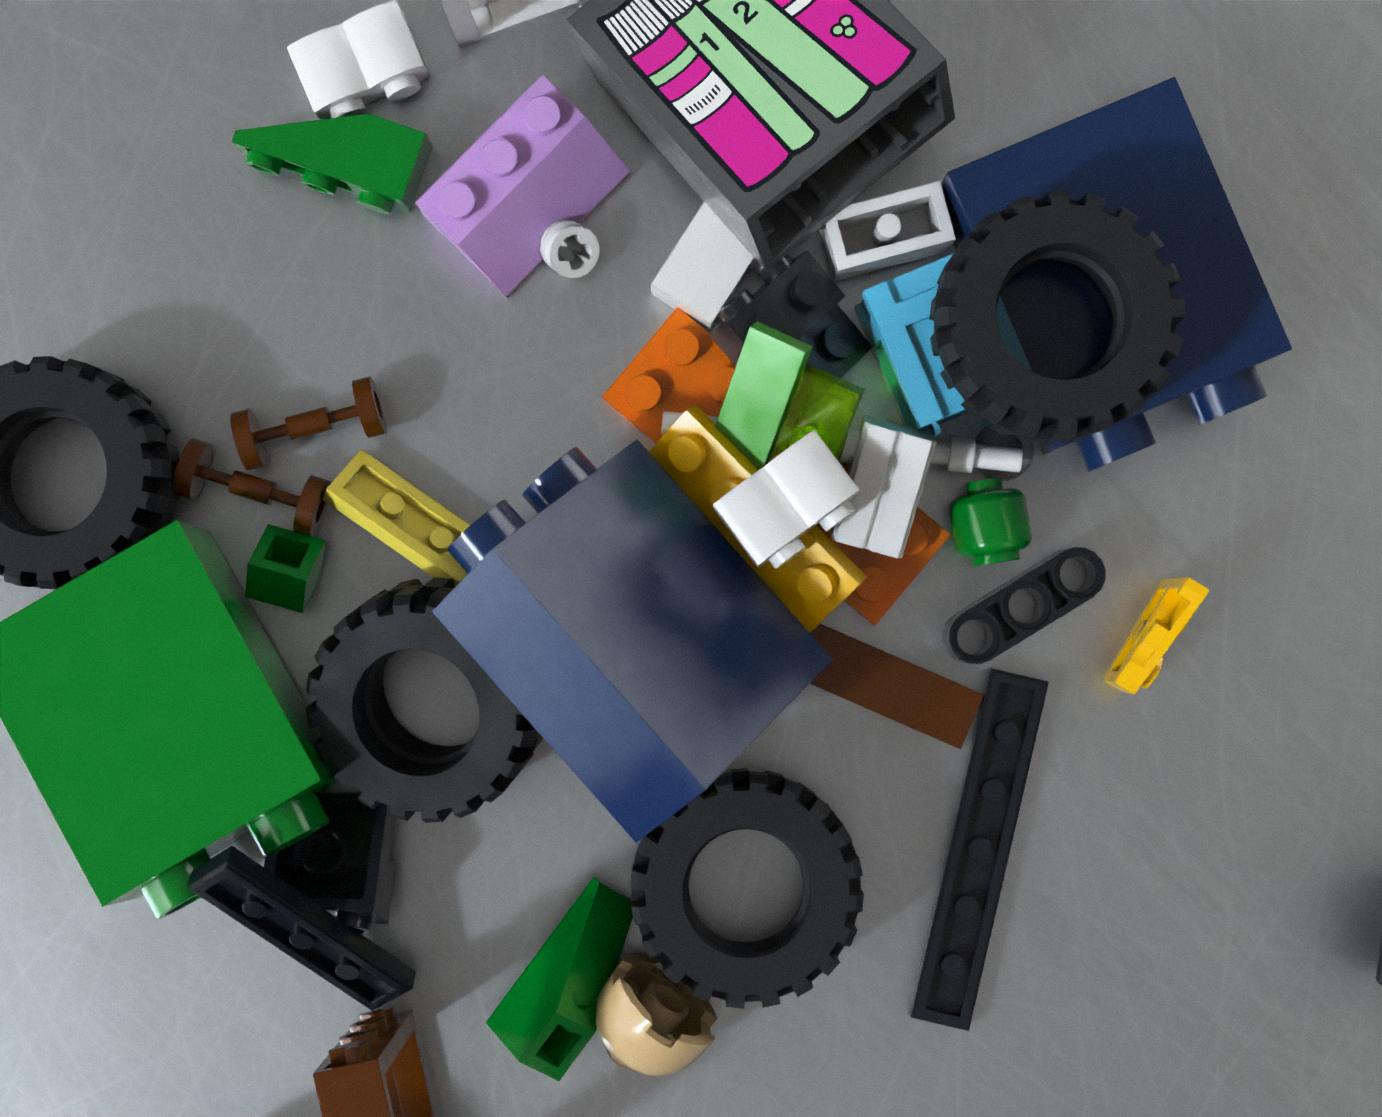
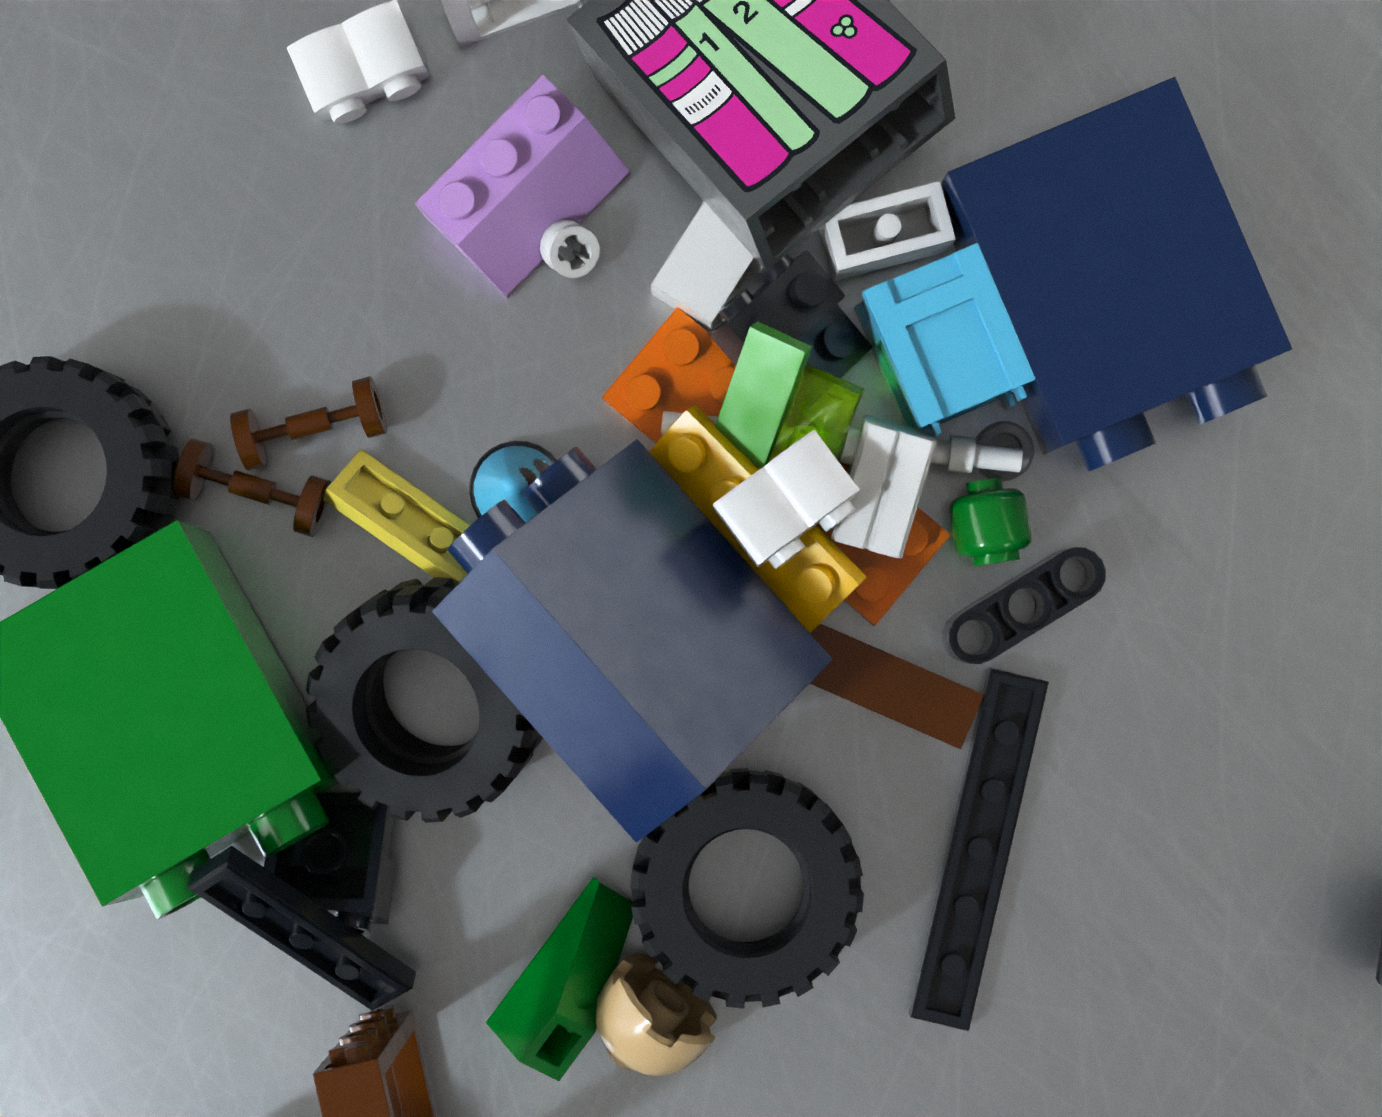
(284, 568): green plate -> none
(353, 153): green slope -> none
(505, 474): none -> medium azure hat
(1121, 267): black tyre -> none
(1154, 632): yellow wing -> none

